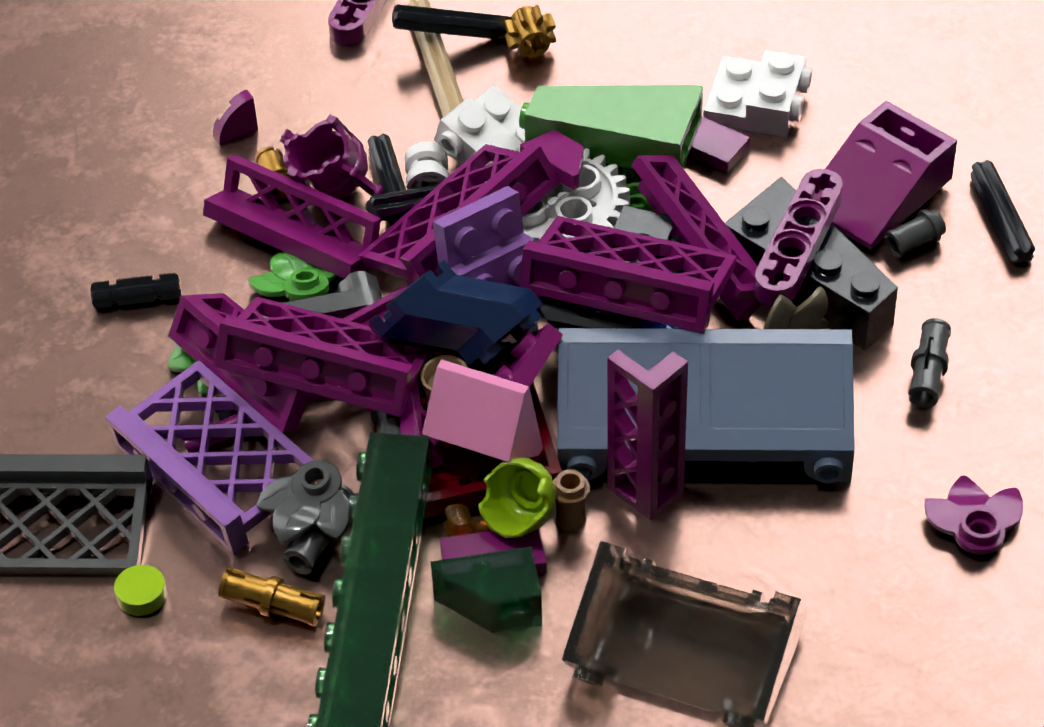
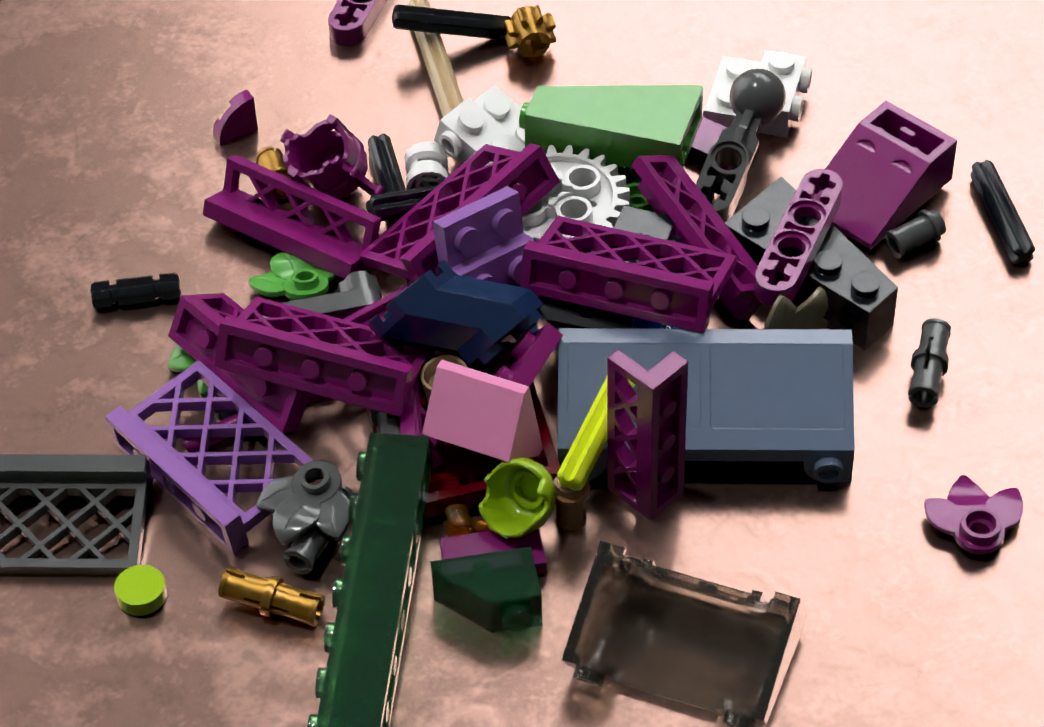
(563, 154): magenta tile -> none
(586, 444): none -> neon yellow axle
(756, 99): none -> dark grey beam

